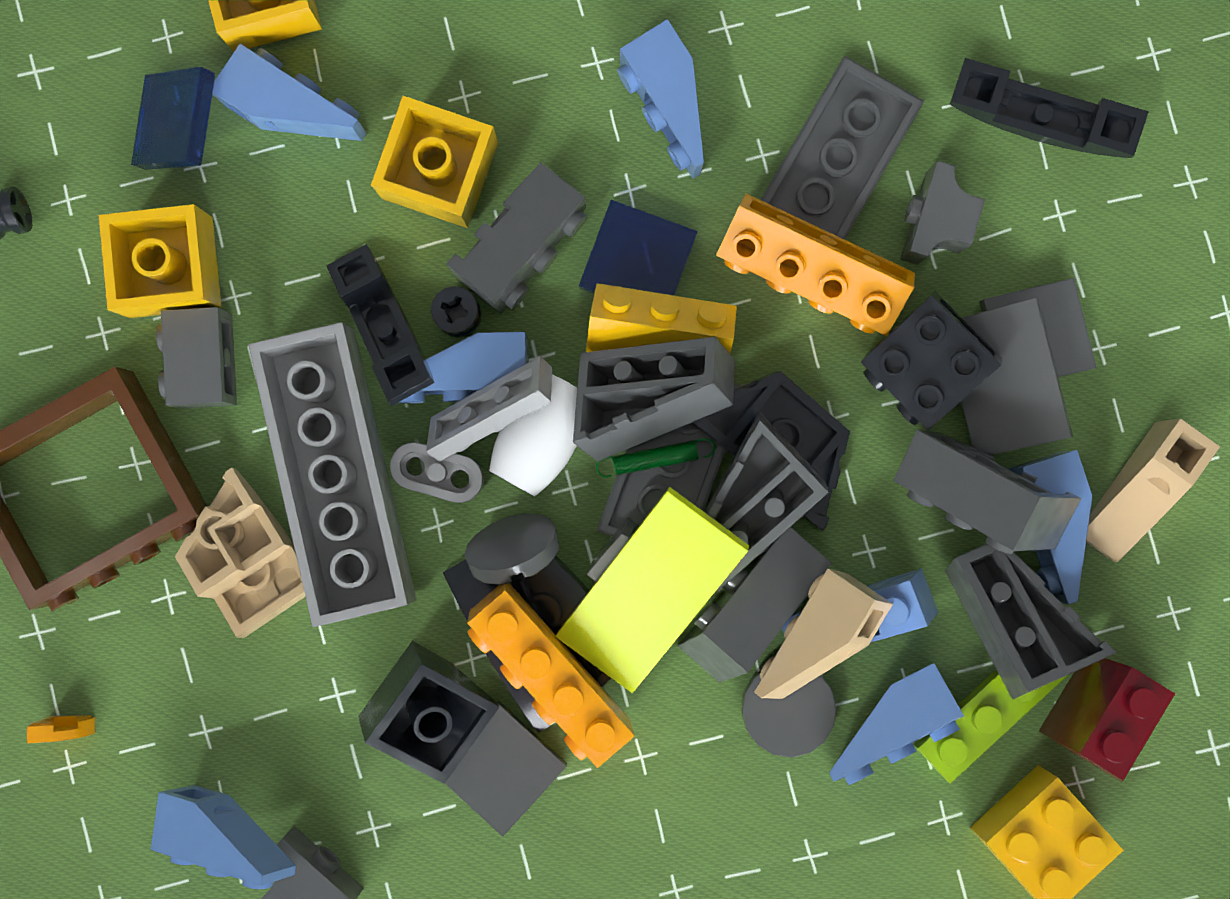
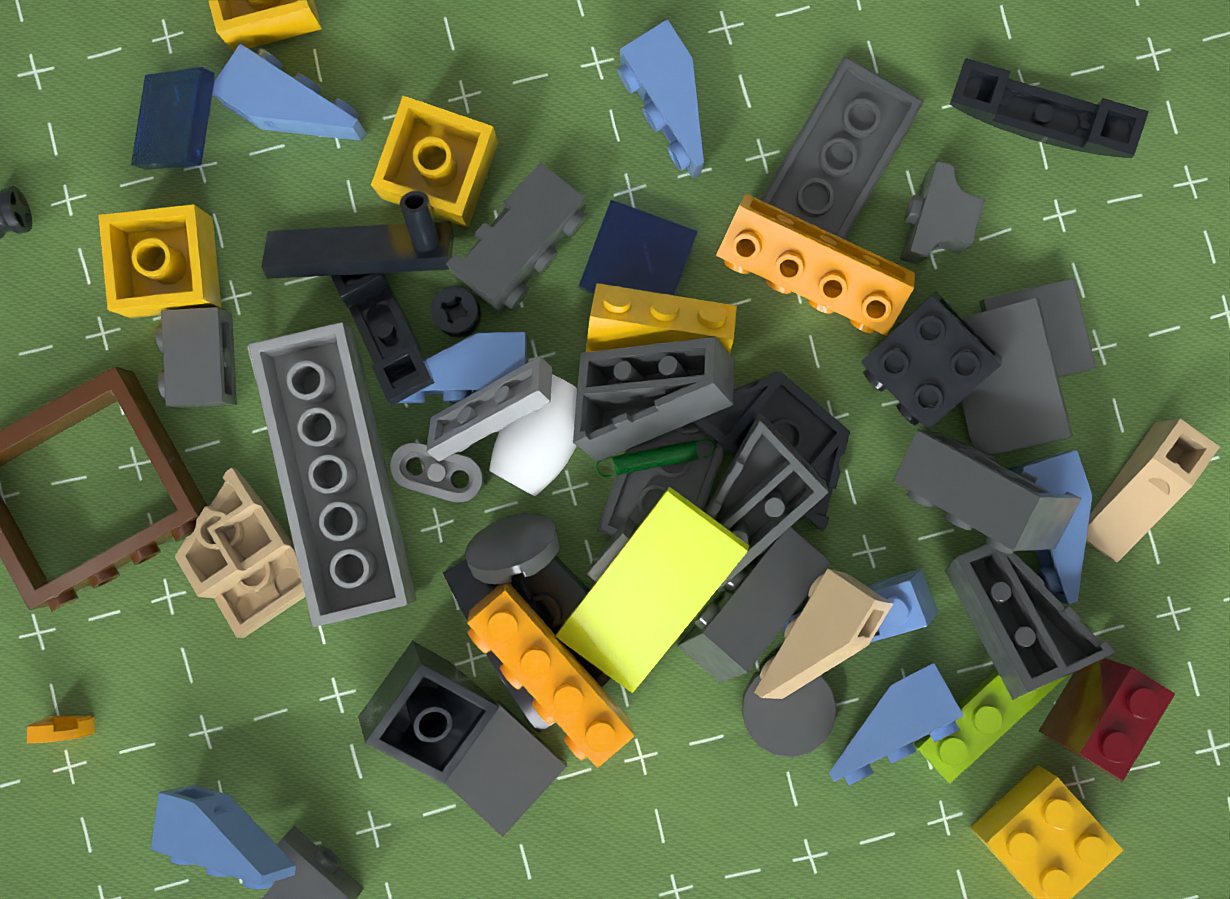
(363, 249): none -> black piece

